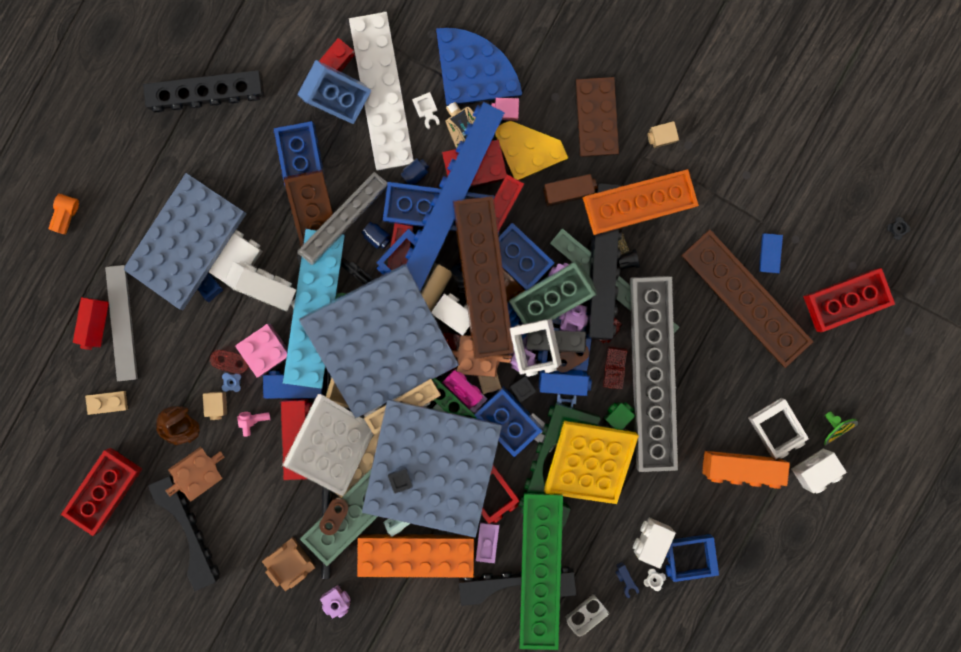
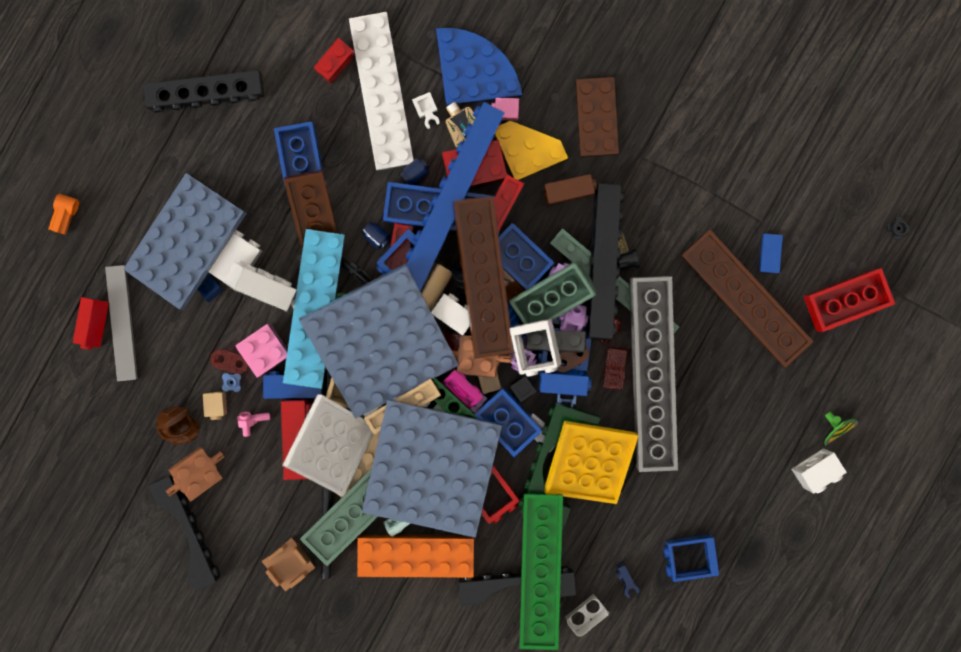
(101, 491): red brick -> none
(106, 402): tan plate -> none
(332, 597): lavender brick -> none
(333, 516): reddish brown plate -> none
(334, 92): medium blue brick -> none
(342, 218): light grey tile -> none
(400, 480): black plate -> none
(487, 542): lavender plate -> none
(619, 415): green brick -> none
(640, 202): orange plate -> none
(653, 542): white brick -> none
(658, 583): white plate -> none
(663, 135): tan brick -> none
(745, 468): orange brick -> none
(767, 412): white window -> none

